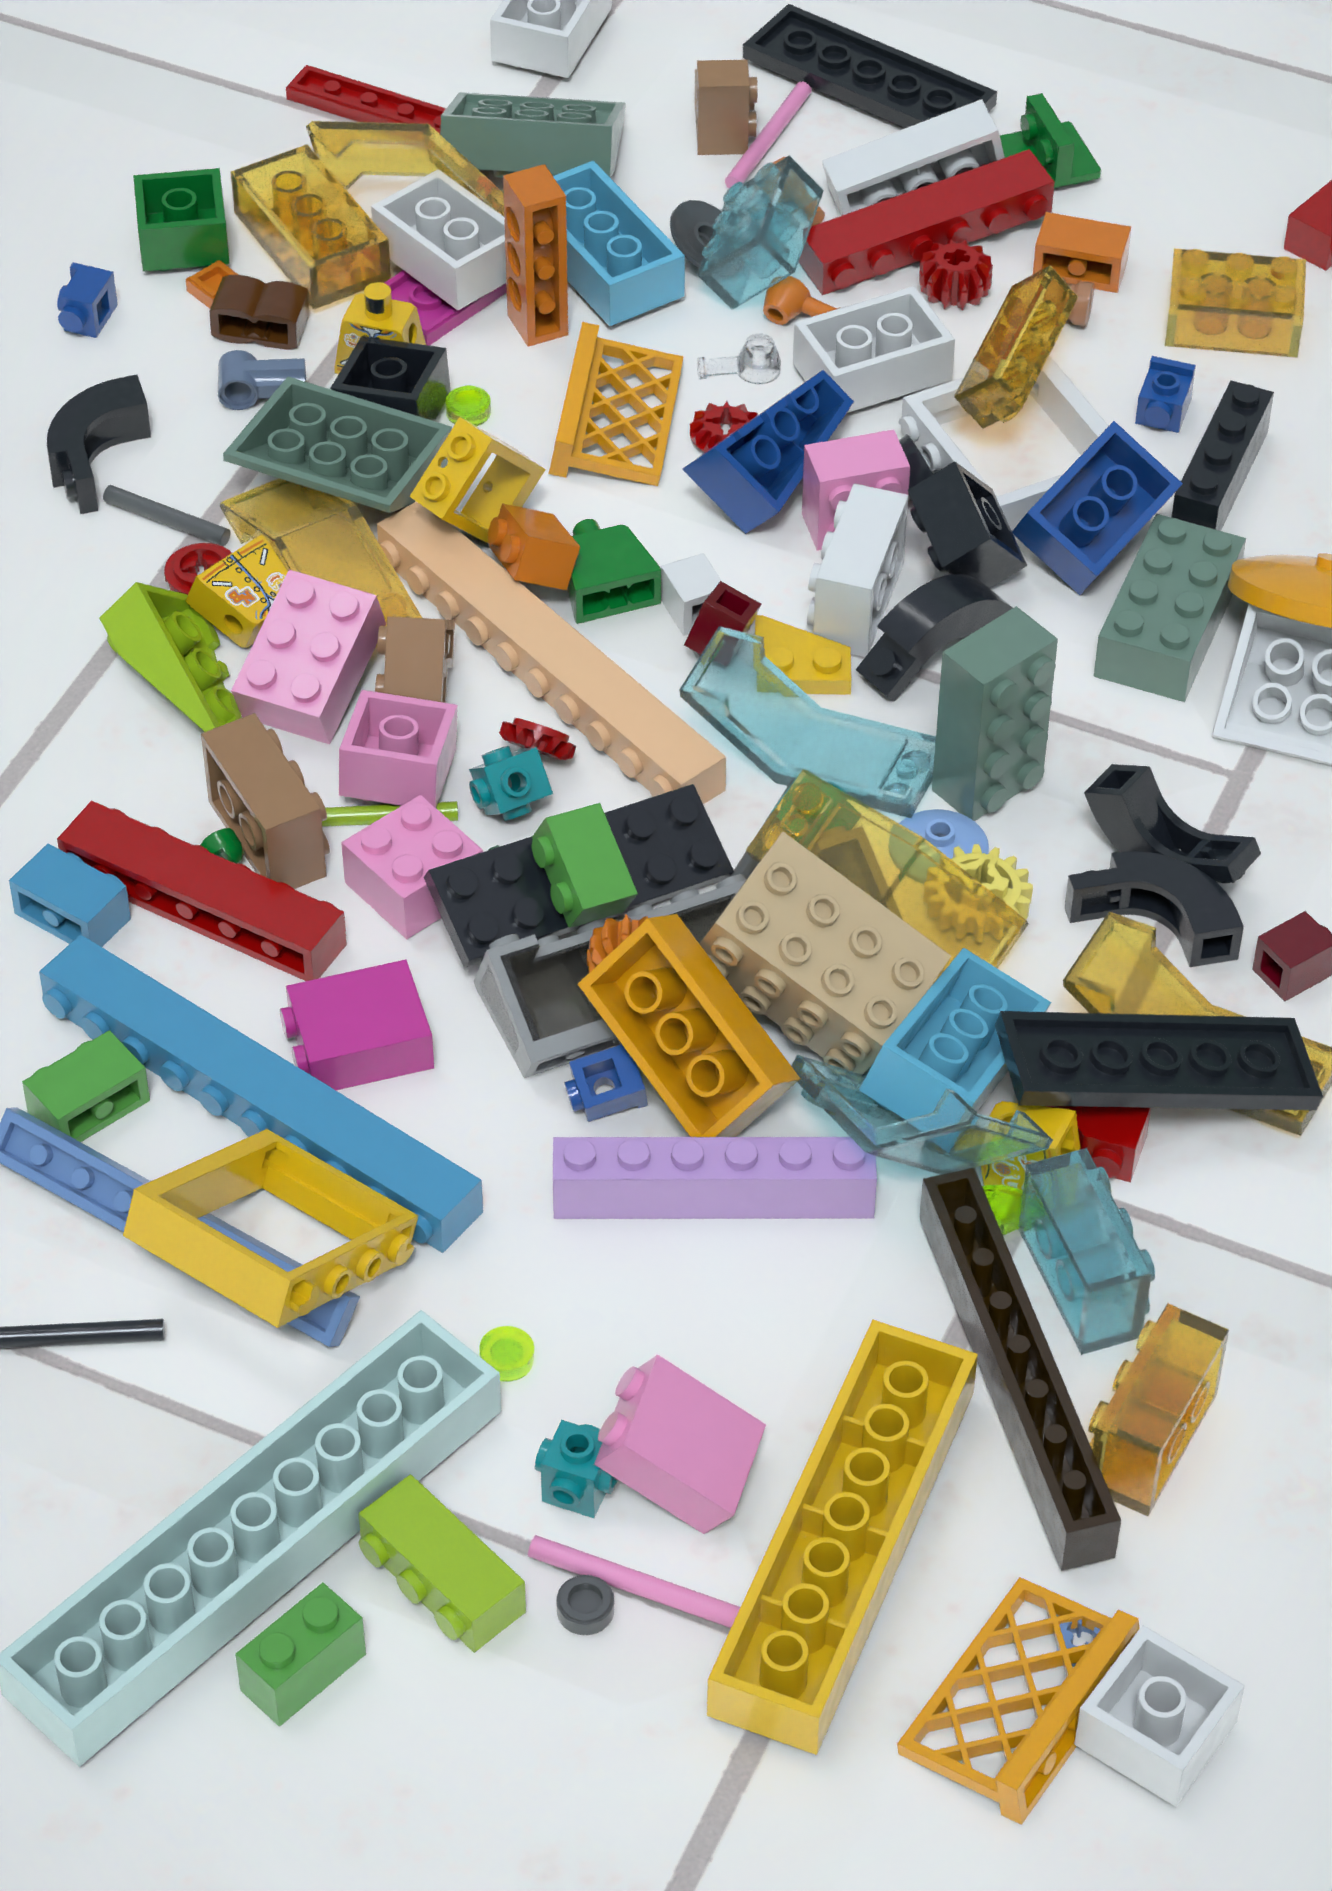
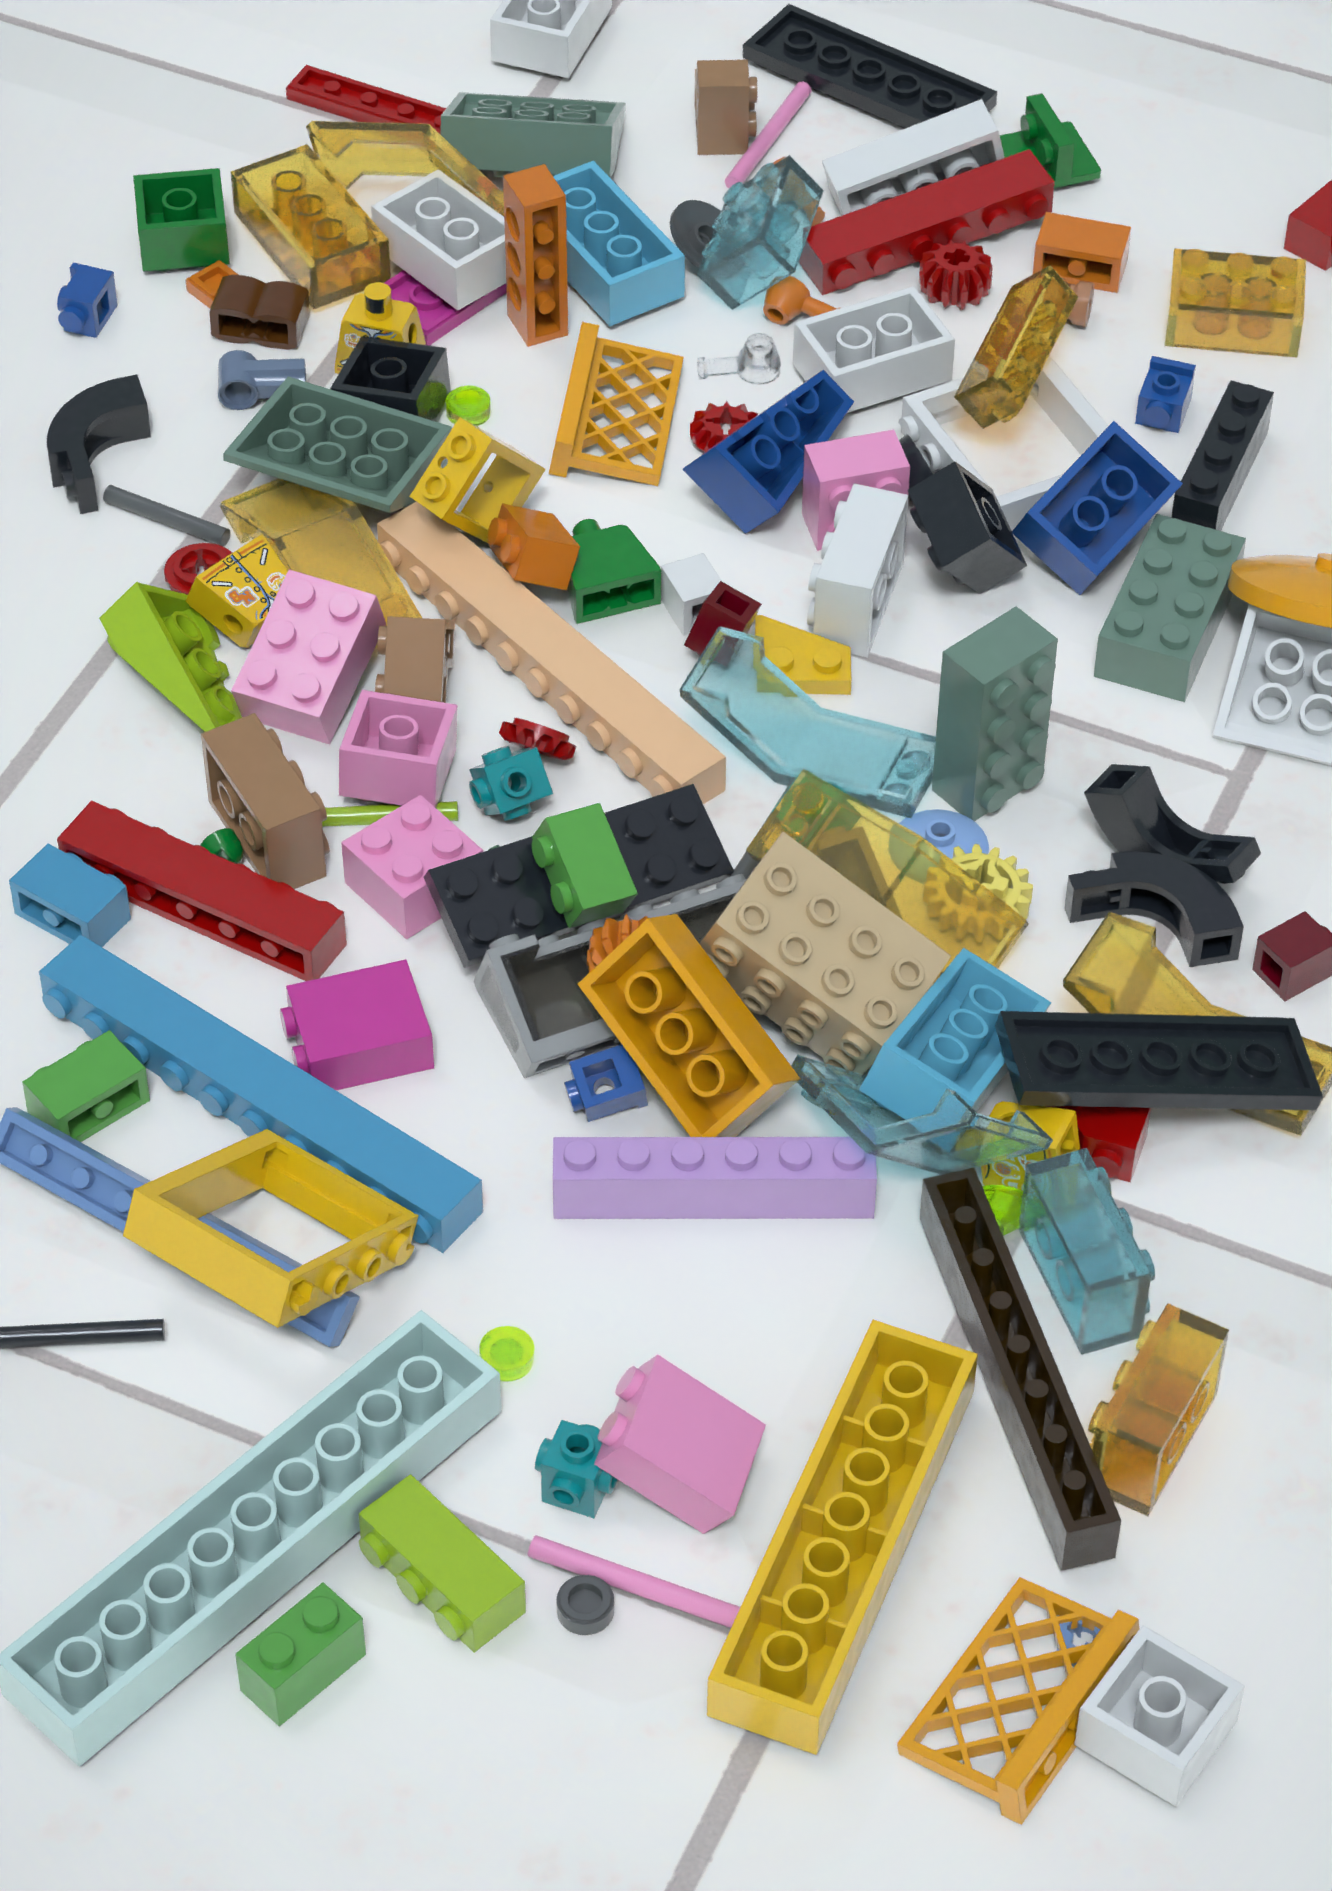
(923, 624): black arch -> none

